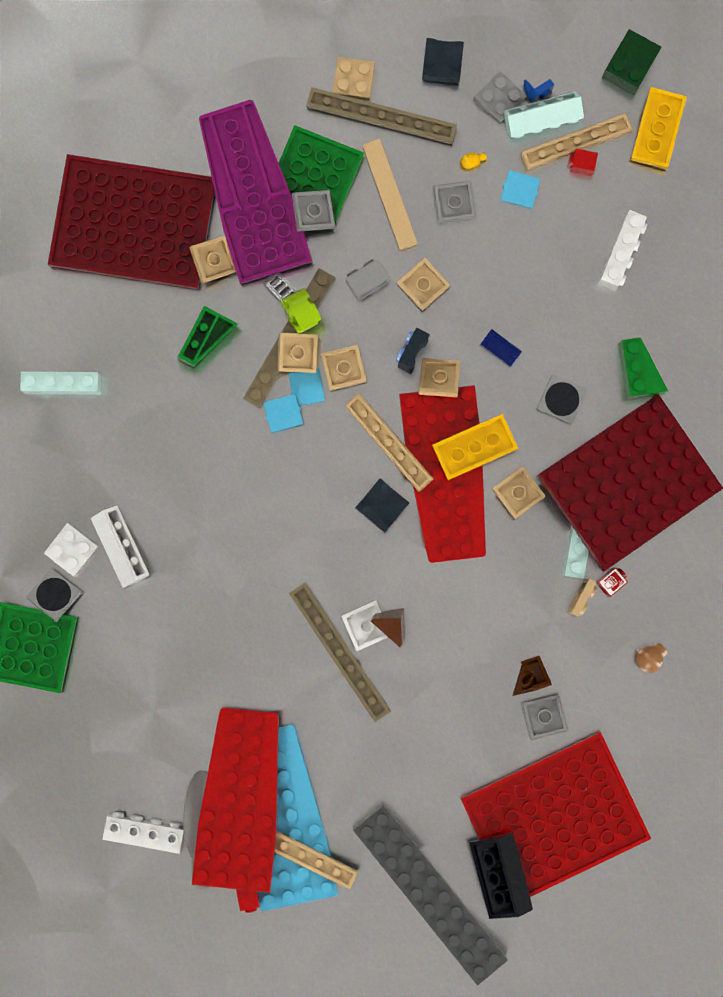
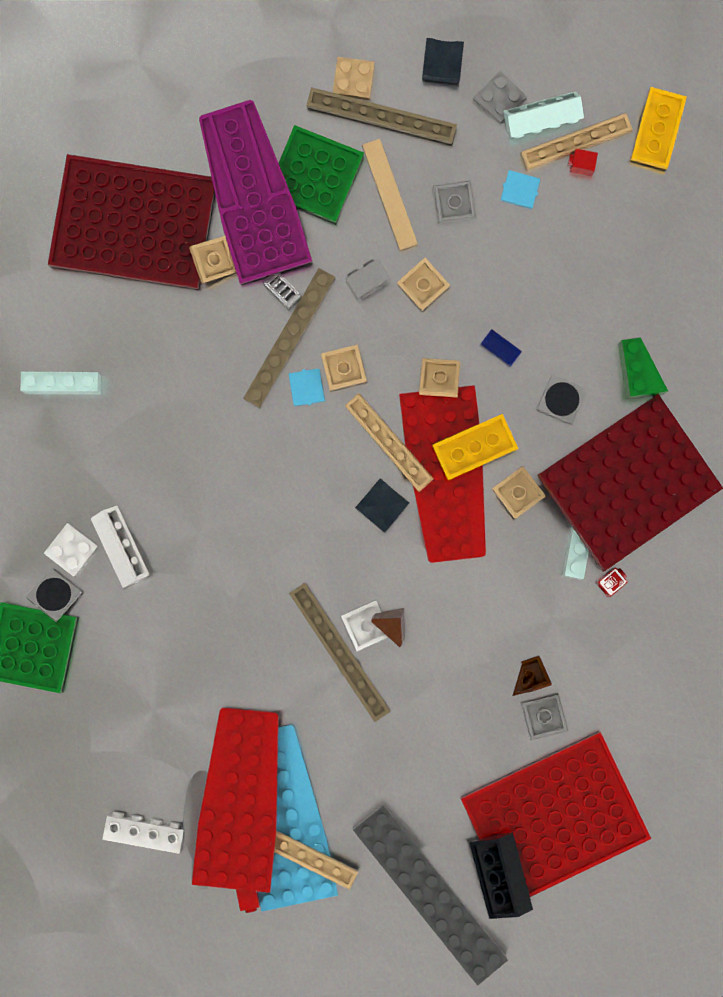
(205, 335): green wedge -> none
(283, 413): medium azure piece -> none
(297, 352): tan plate -> none
(301, 311): lime brick -> none
(313, 210): light grey tile -> none
(415, 342): black brick -> none
(472, 160): yellow cylinder -> none
(542, 91): blue plate -> none
(585, 591): tan plate -> none
(621, 252): white brick -> none
(631, 62): dark green slope -> none
(651, 658): medium nougat piece -> none

